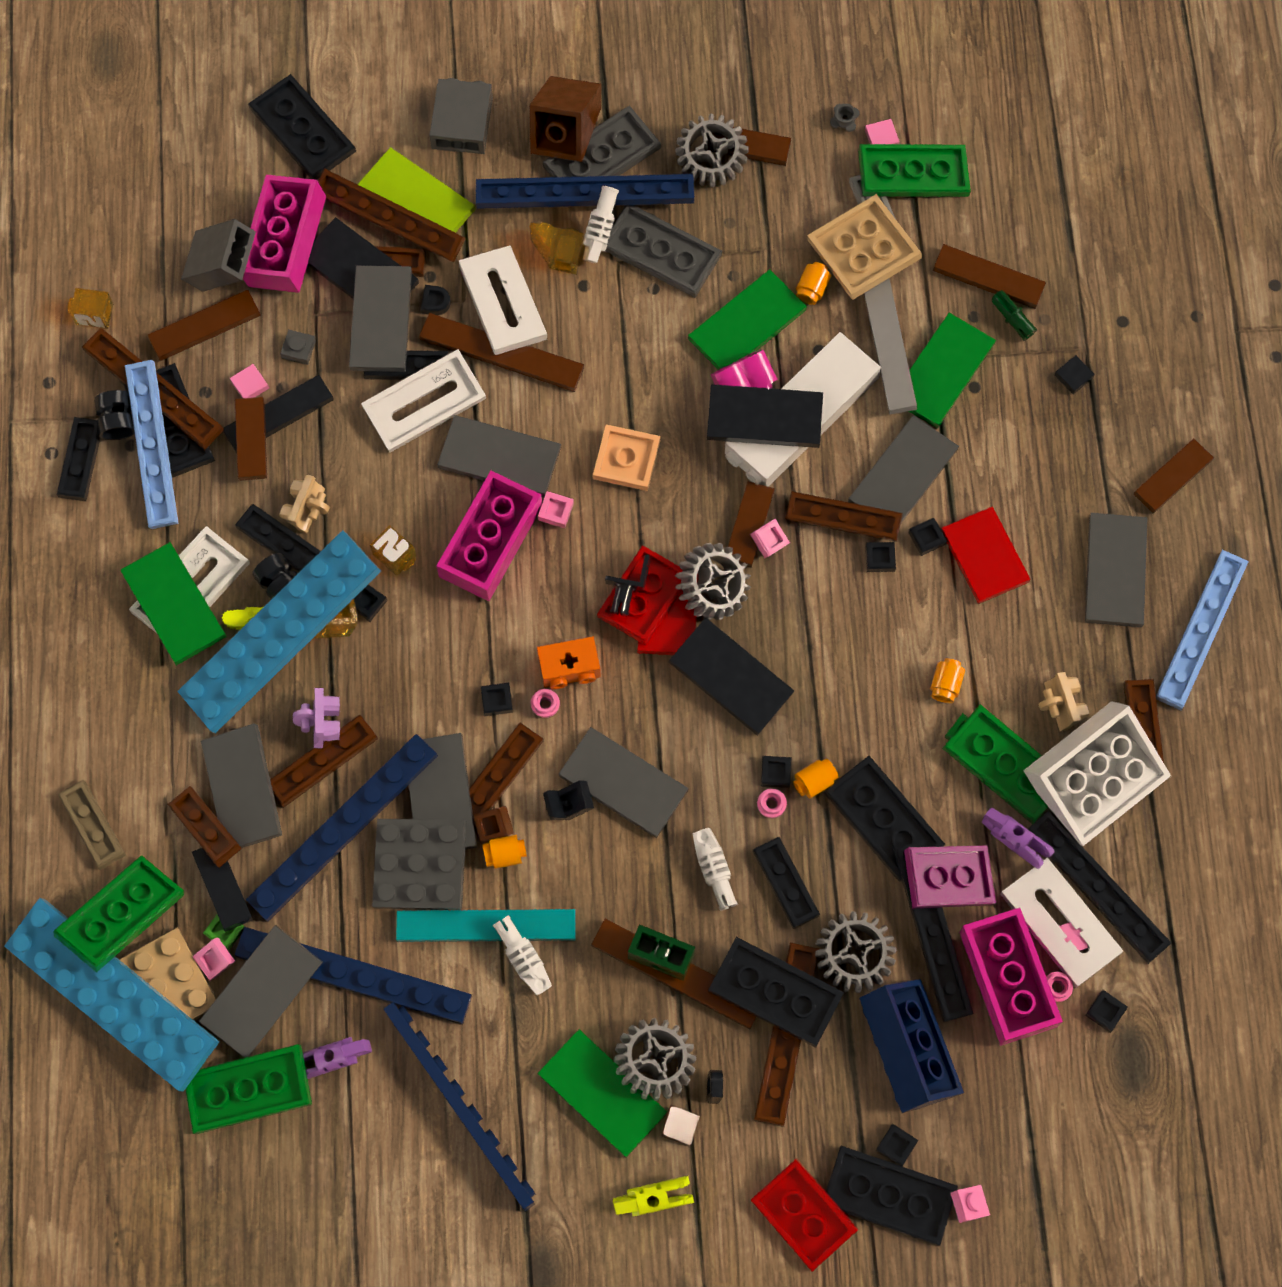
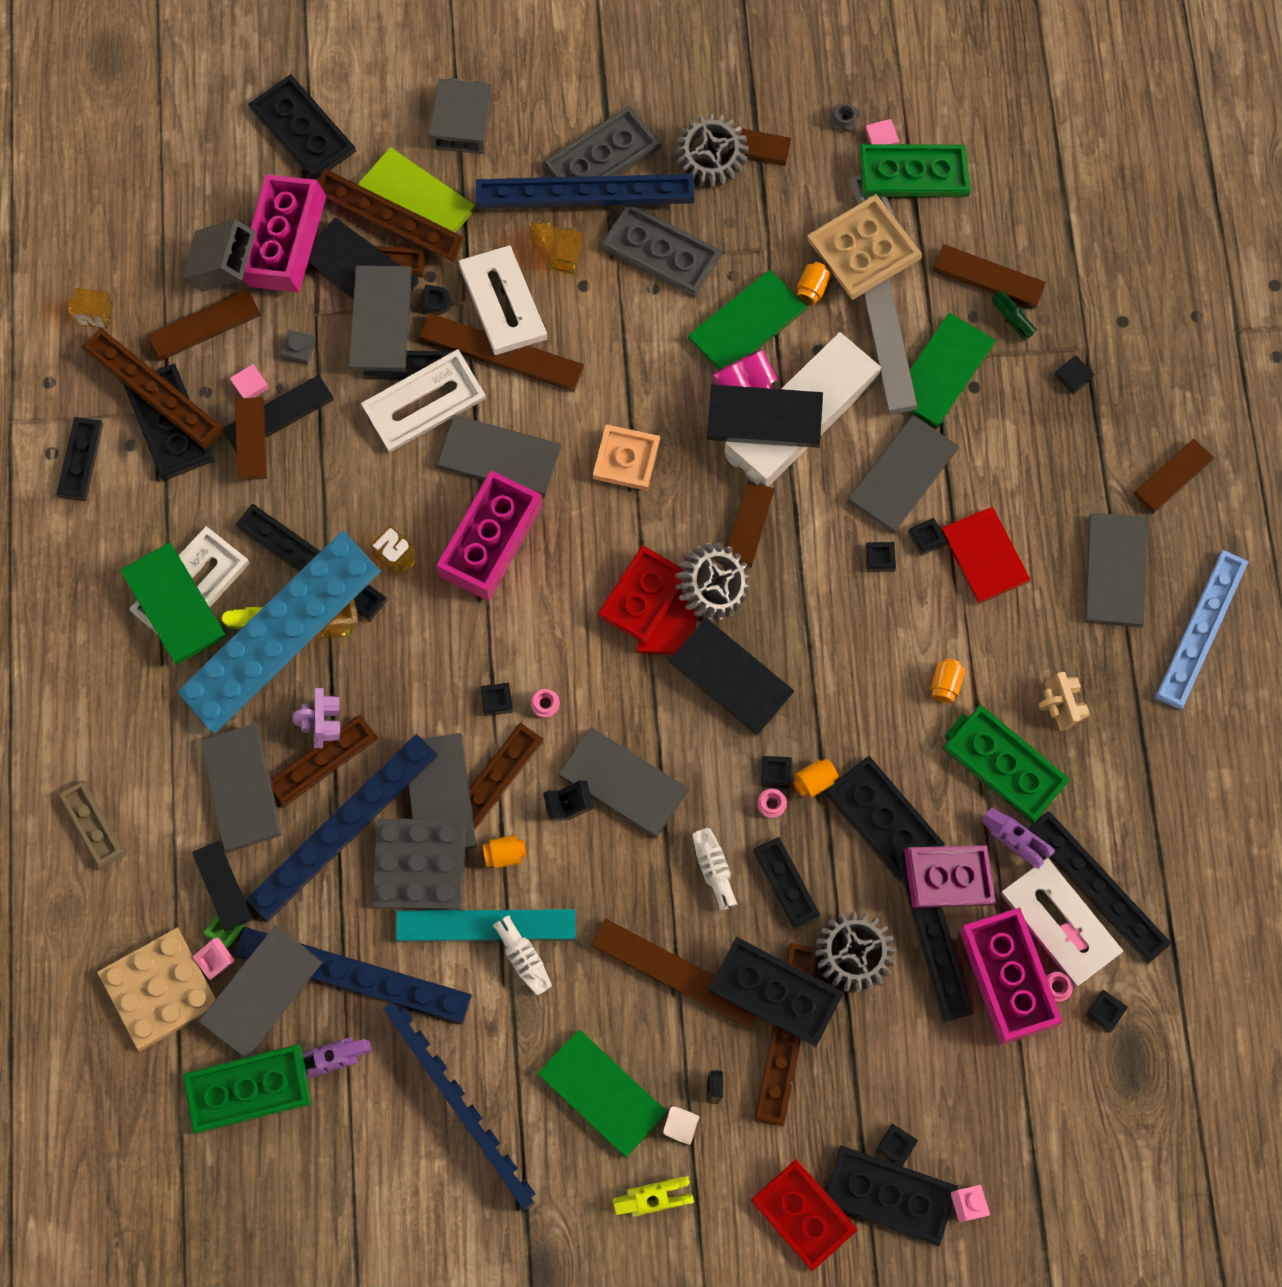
(114, 410): black wheel -> none
(115, 1000): dark azure plate -> none
(118, 913): green tile -> none
(151, 444): light blue tile -> none
(204, 826): reddish brown tile -> none
(273, 574): black wheel -> none
(307, 505): tan hips -> none
(493, 824): reddish brown slope -> none
(555, 509): bright pink plate -> none
(564, 118): reddish brown slope -> none
(581, 654): orange brick -> none
(599, 225): white hinge -> none
(625, 588): black bracket -> none
(661, 952): dark green brick -> none
(676, 1049): light grey gear -> none
(769, 538): bright pink tile -> none
(844, 516): reddish brown tile -> none
(911, 1045): dark blue slope -> none
(1098, 772): white slope -> none
(1142, 700): reddish brown tile -> none

